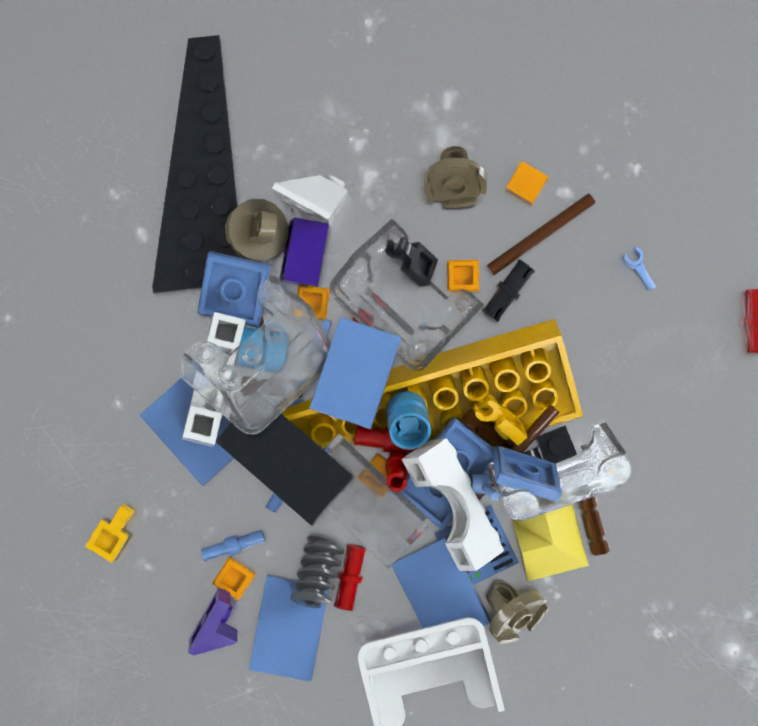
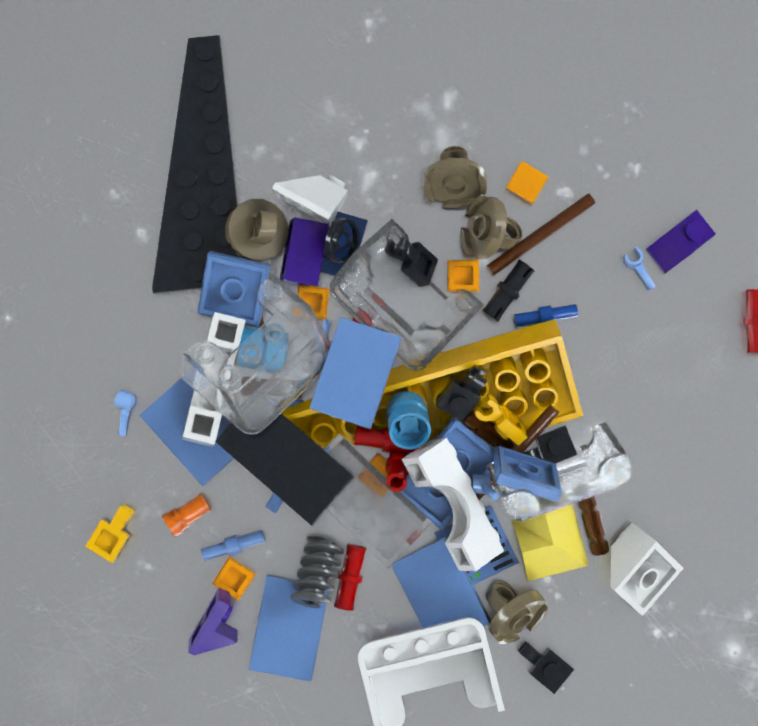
(126, 401): none -> light blue hand
(178, 519): none -> orange pin
(342, 241): none -> piece
(461, 397): none -> black plate
(487, 228): none -> dark tan tile
(545, 314): none -> blue bar
(547, 668): none -> black plate
(640, 568): none -> white slope
(680, 241): none -> dark purple slope

